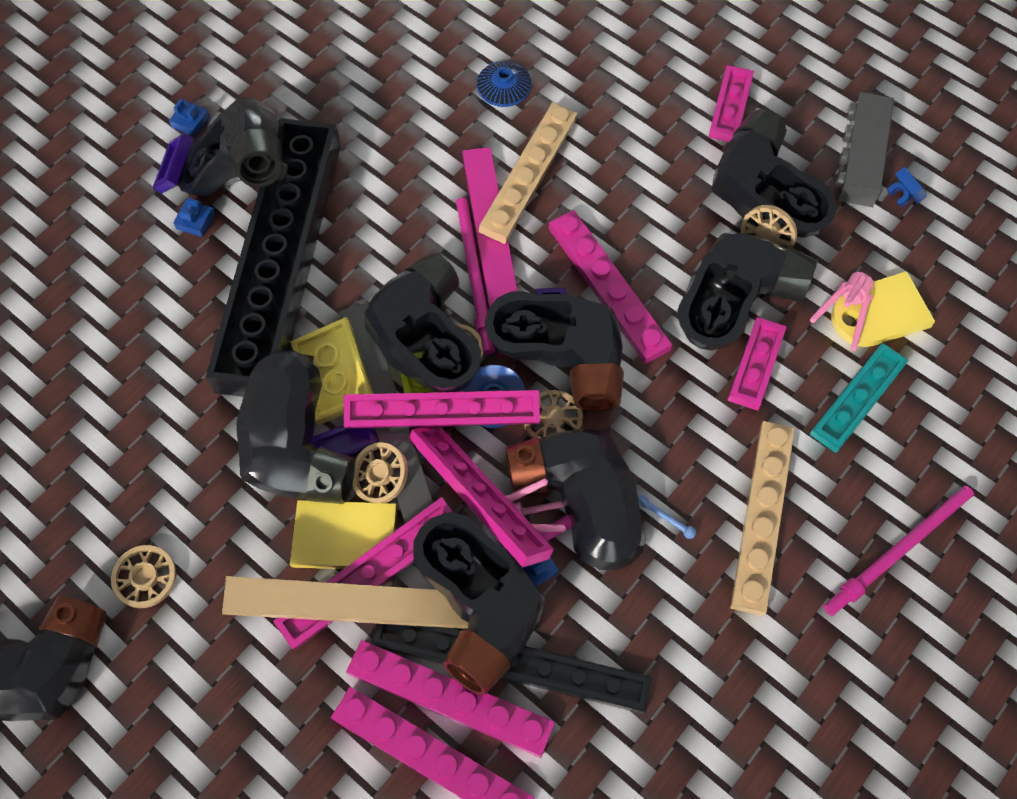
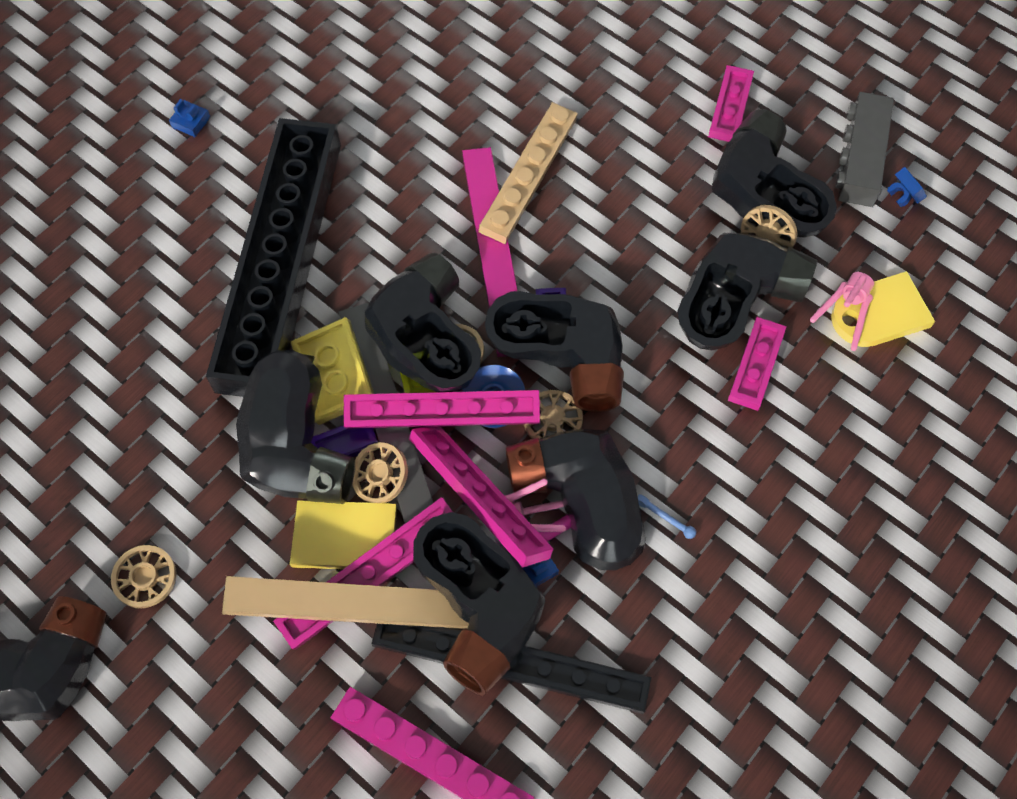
(172, 163): dark purple tile -> none
(194, 217): blue tile -> none
(237, 145): black piece -> none
(450, 699): dark pink plate -> none
(474, 274): dark pink bar -> none
(504, 84): dish -> none
(610, 286): dark pink plate -> none
(762, 519): tan plate -> none
(855, 587): dark pink bar -> none
(859, 397): teal tile -> none

